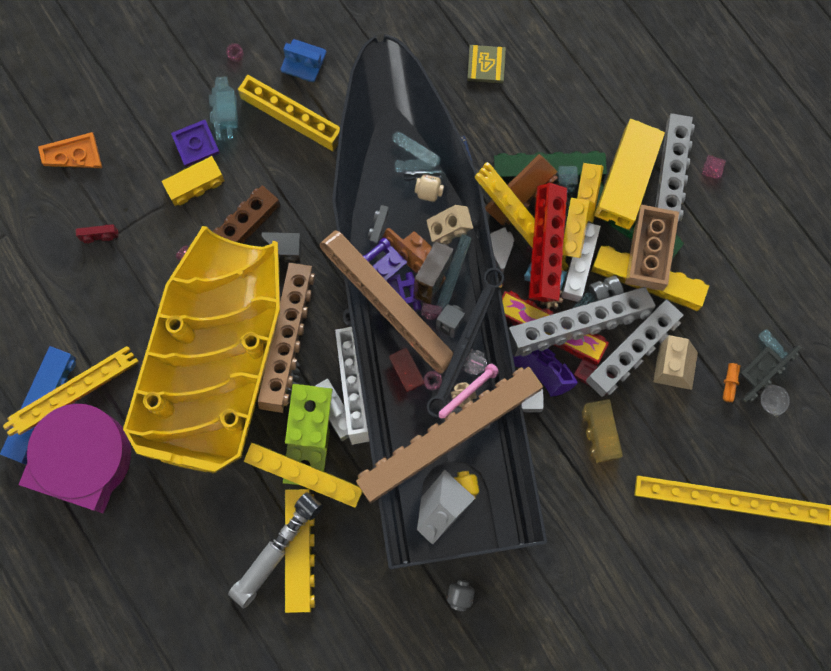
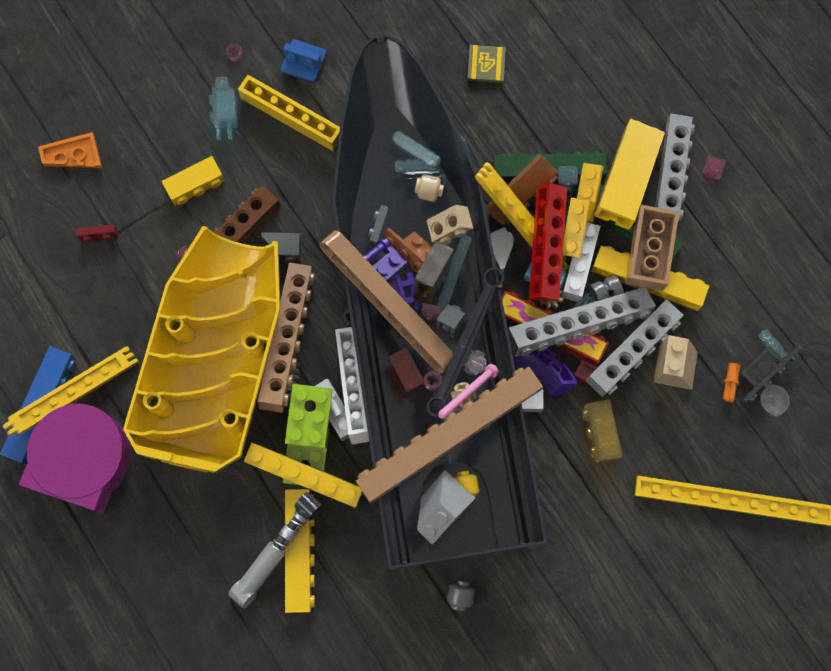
(195, 143): dark purple plate -> none

